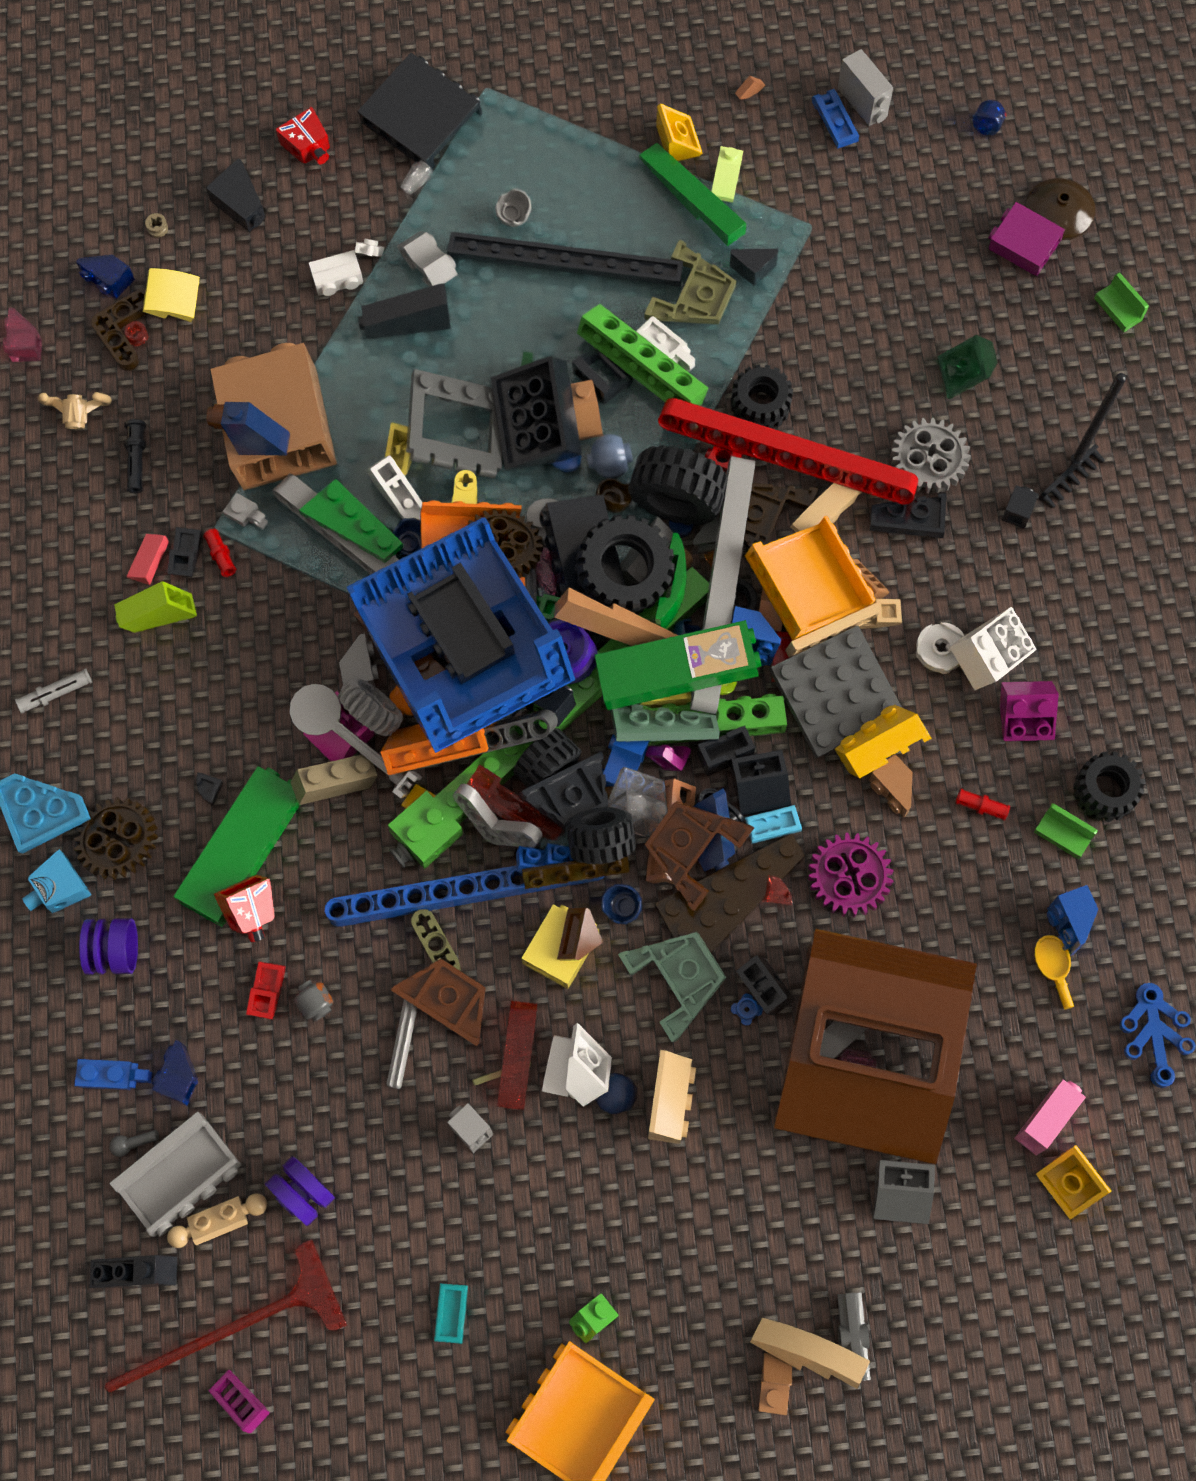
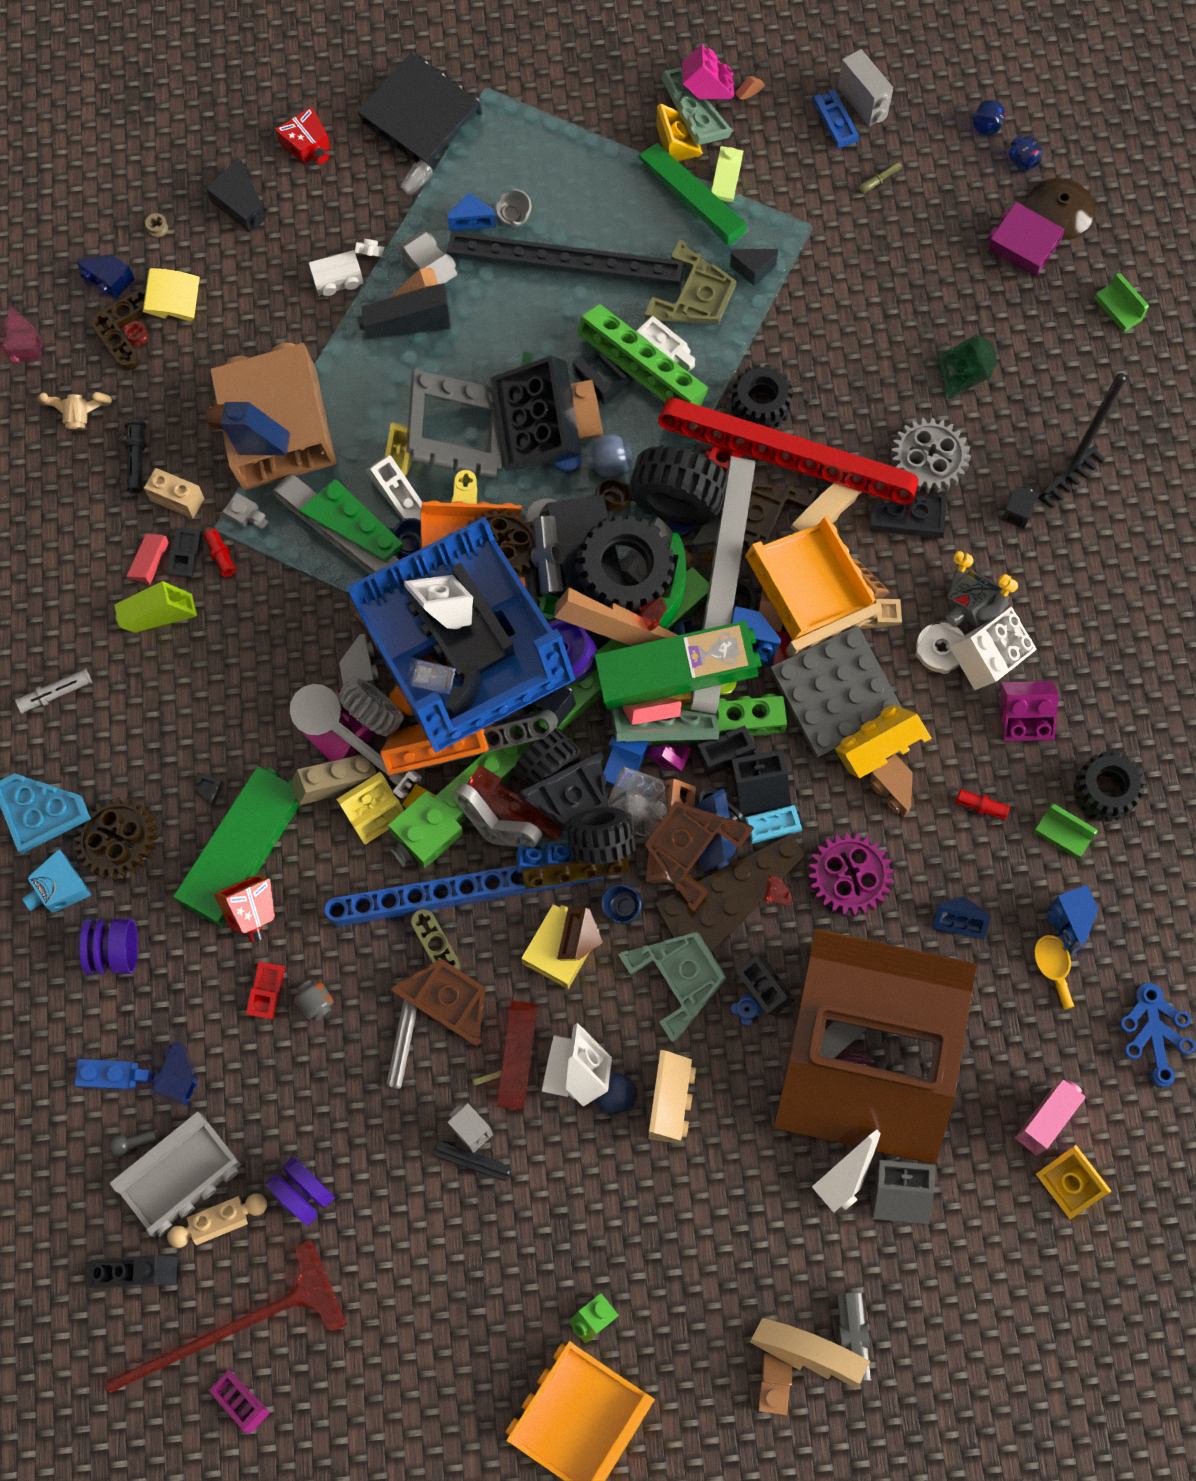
(174, 493): none -> tan brick
(371, 807): none -> light yellow slope
(421, 279): none -> medium nougat slope
(430, 675): none -> clear slope
(443, 599): none -> white slope
(451, 1313): teal tile -> none
(463, 697): none -> black slope
(471, 215): none -> blue slope
(472, 1161): none -> black axle
(547, 555): none -> dark grey piece
(653, 613): none -> clear red tile
(653, 710): none -> coral slope
(698, 114): none -> sand green wing
(707, 76): none -> dark pink slope
(847, 1177): none -> white slope
(878, 179): none -> olive piece
(962, 918): none -> dark blue slope
(975, 596): none -> dark grey torso
(1025, 152): none -> clear blue head

